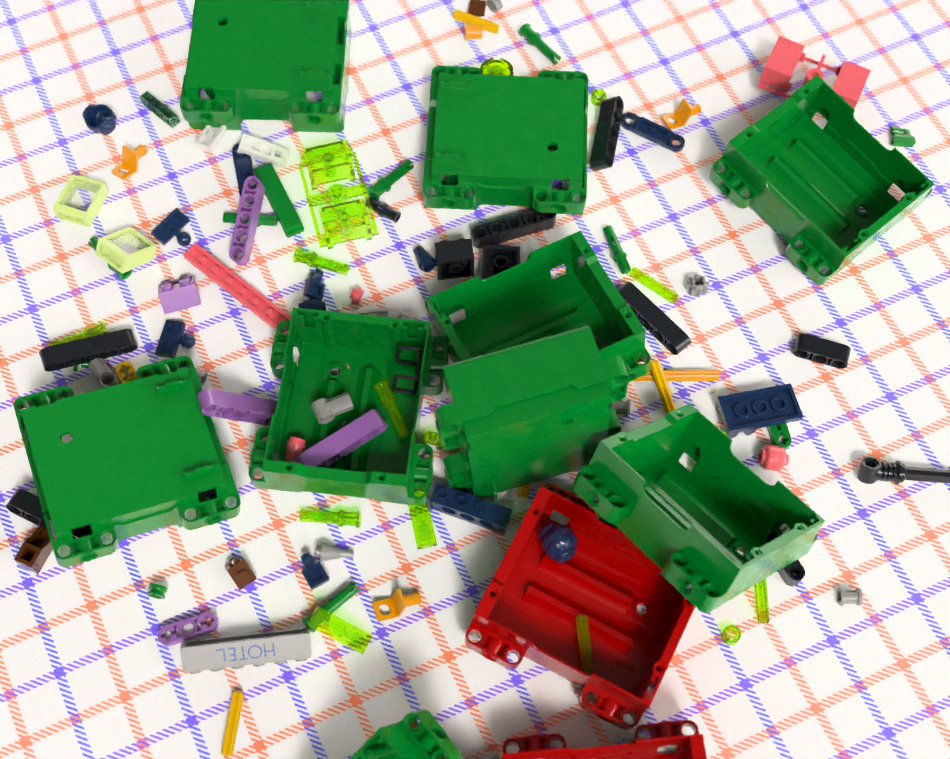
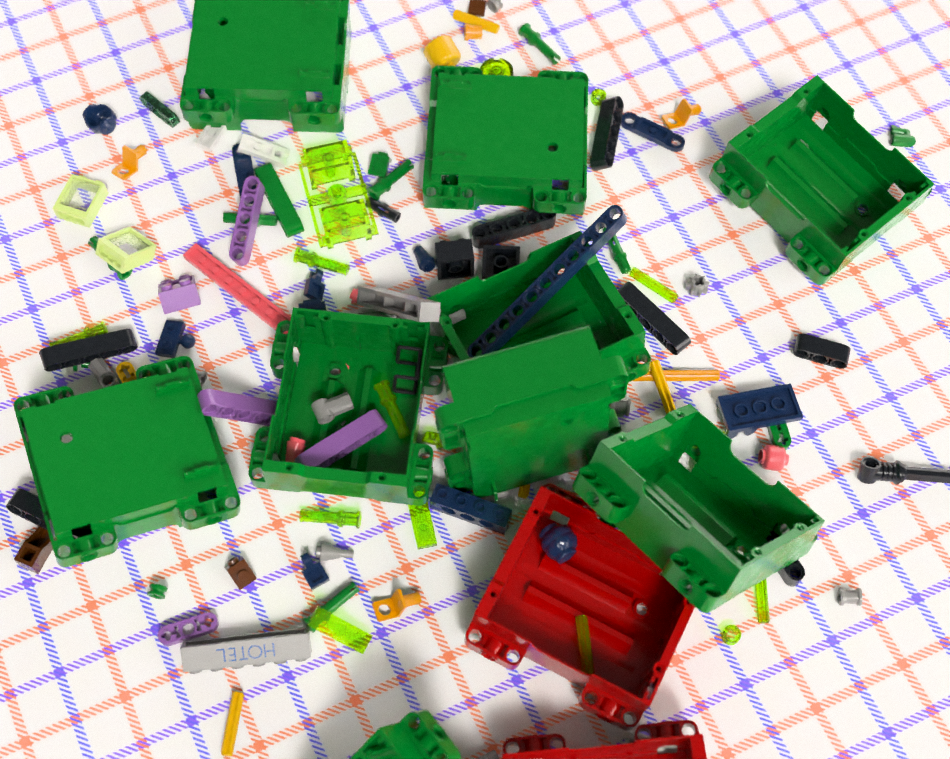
(172, 227): dark blue plate -> none
(379, 164): none -> green bracket
(399, 304): none -> light grey brick
(442, 52): none -> yellow head
(551, 275): none -> dark blue beam
(784, 62): coral piece -> none

